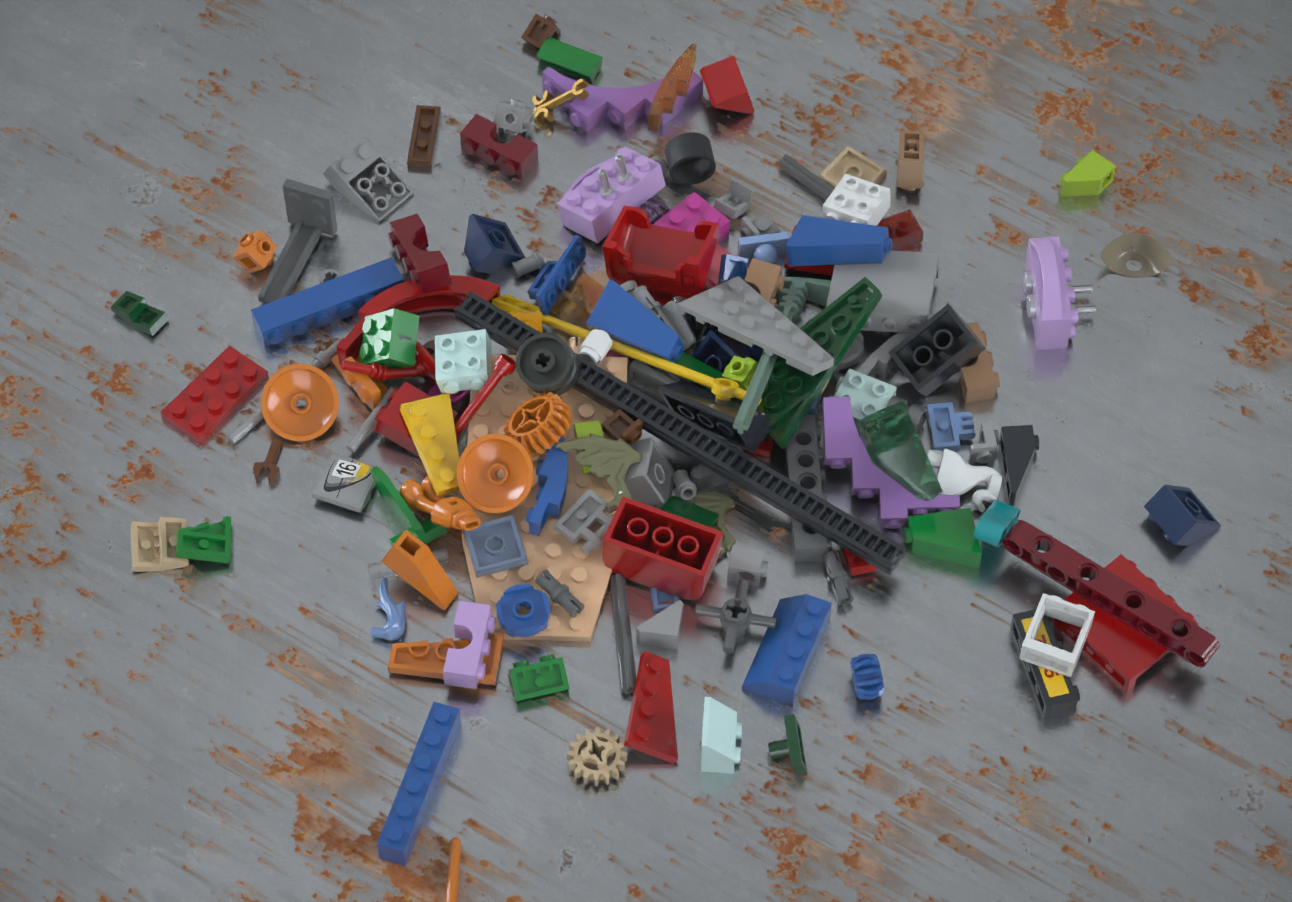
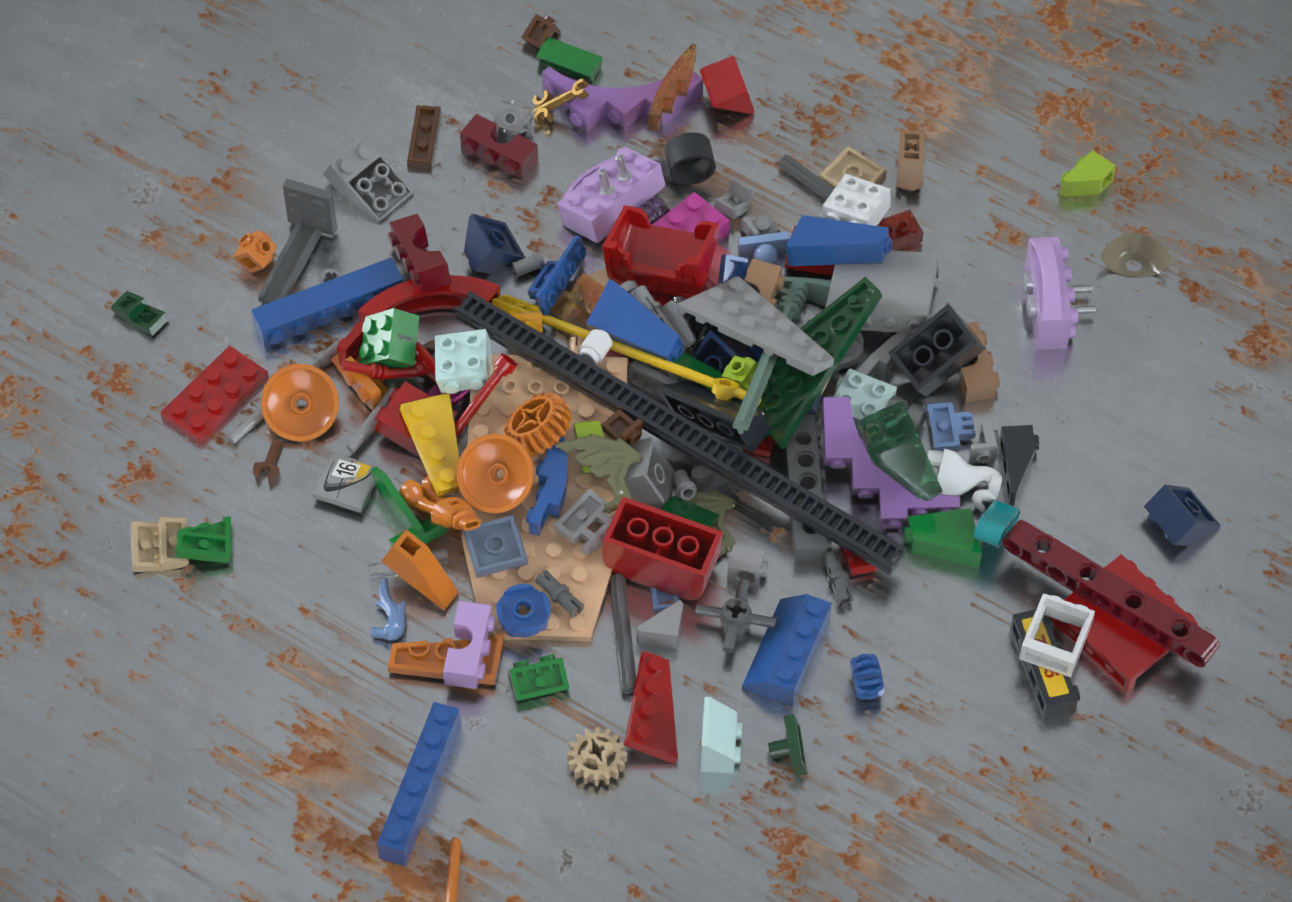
(544, 350): pearl dark grey wheel -> none

